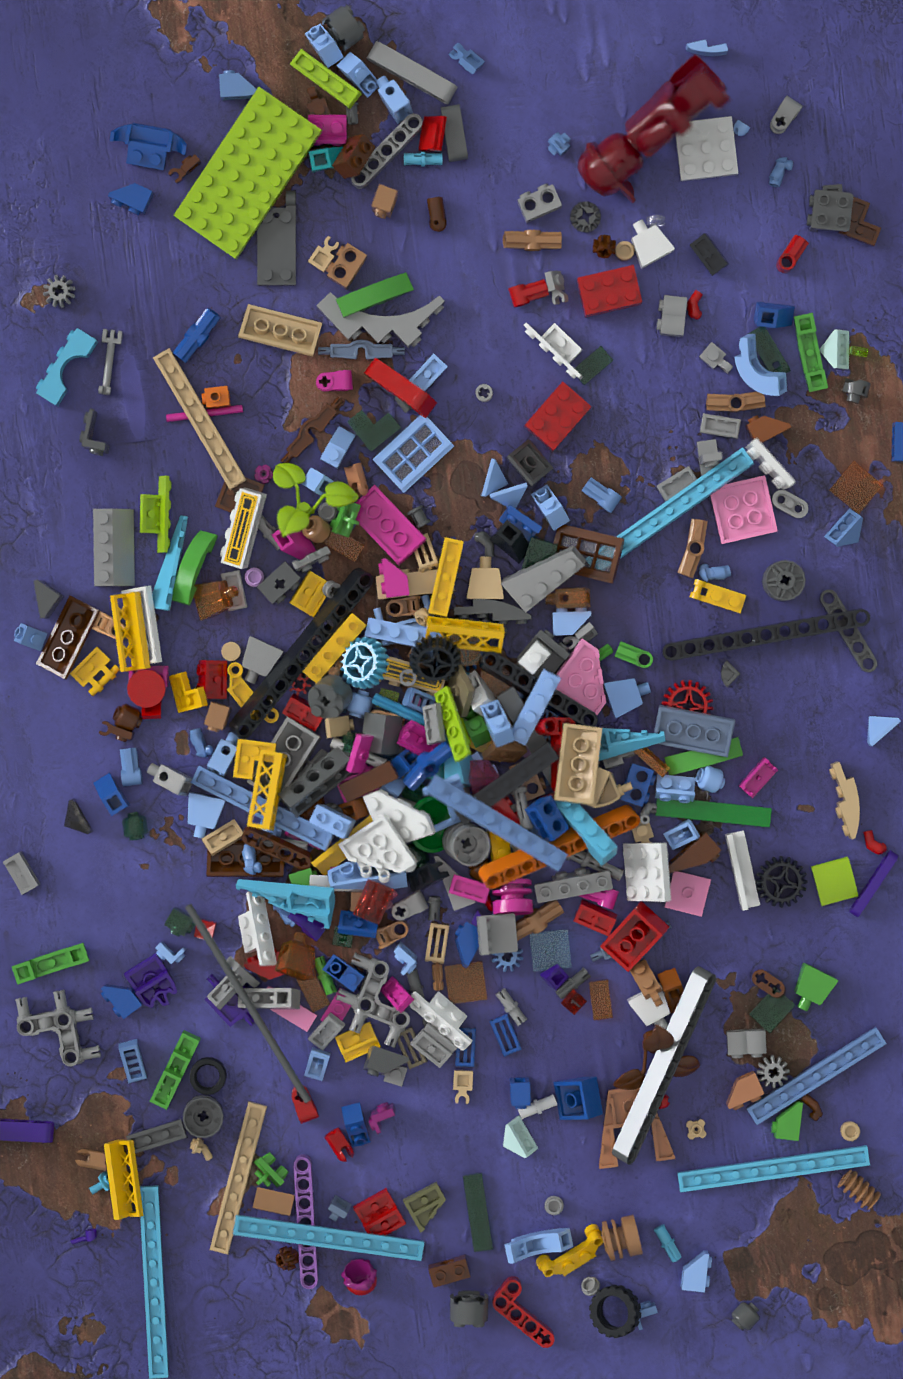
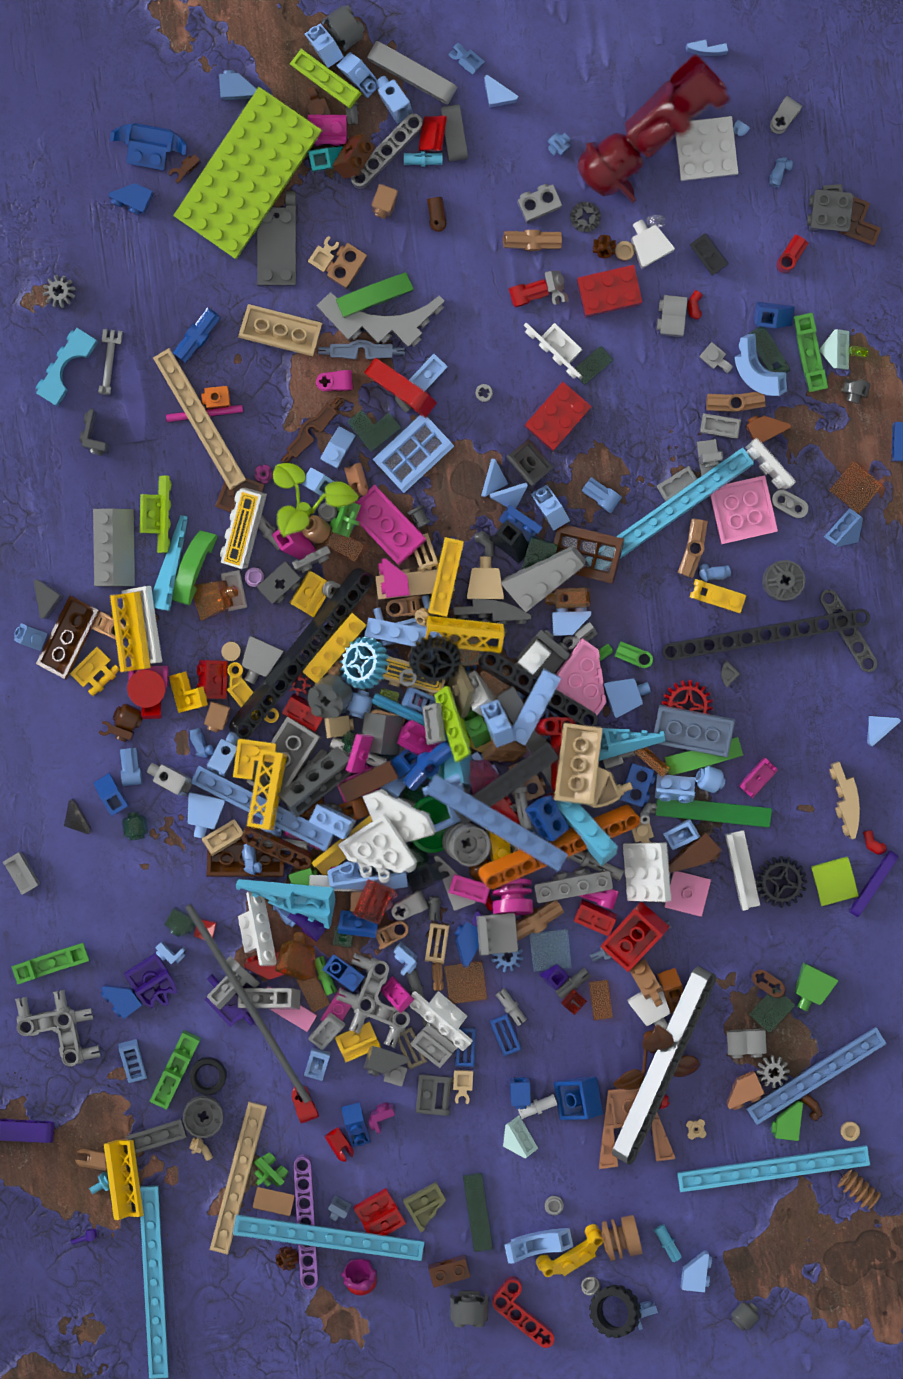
(427, 1094): none -> dark grey plate
(498, 94): none -> light blue slope

